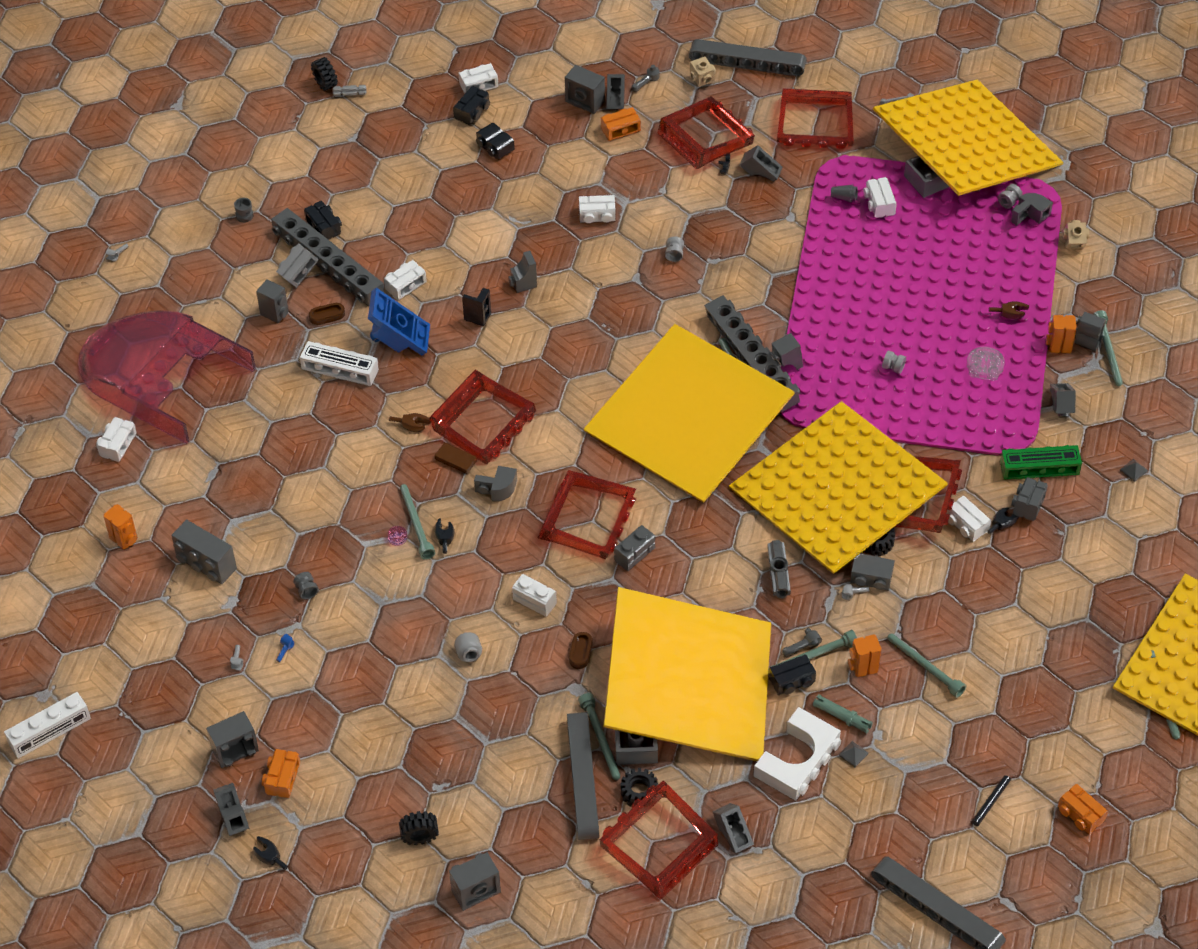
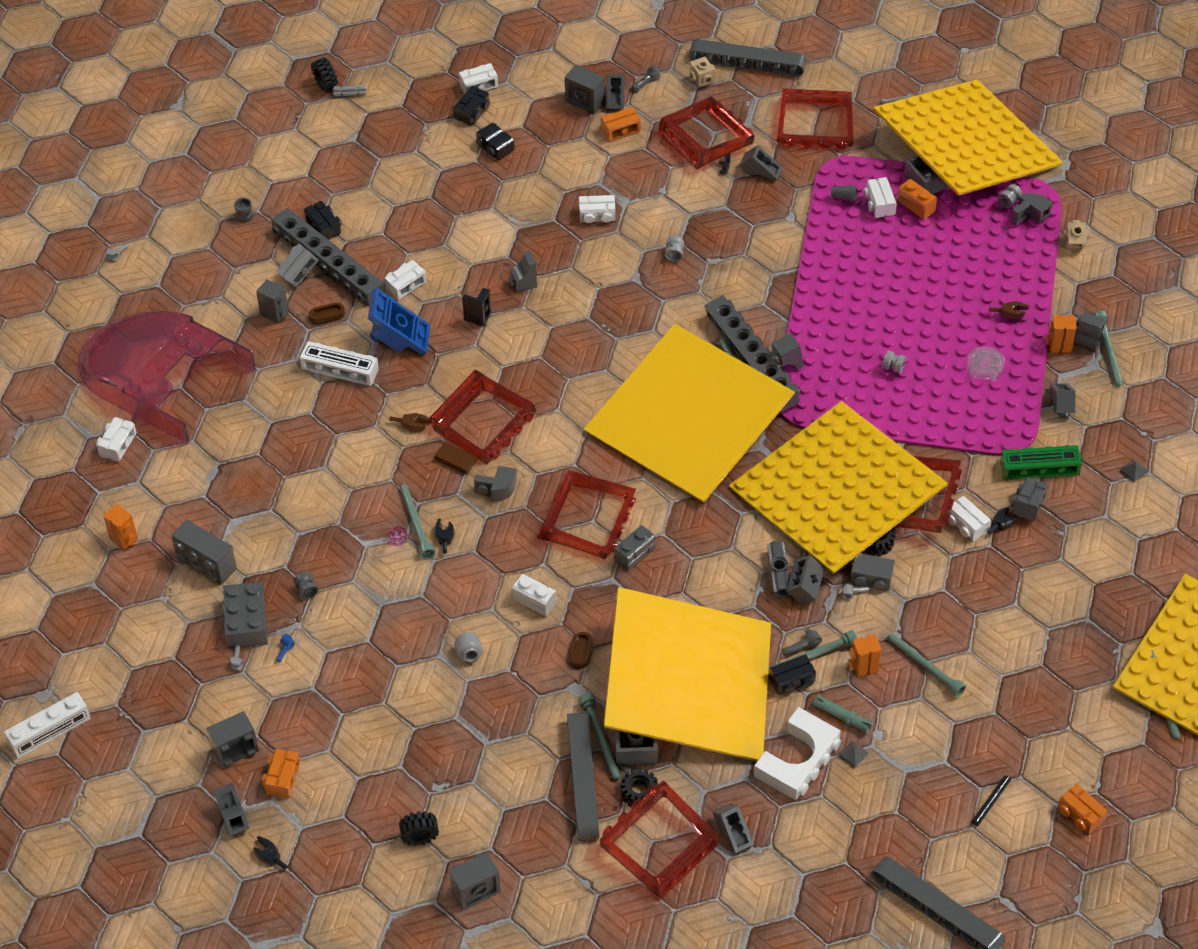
(245, 614): none -> dark grey brick
(805, 579): none -> dark grey brick
(917, 199): none -> orange brick

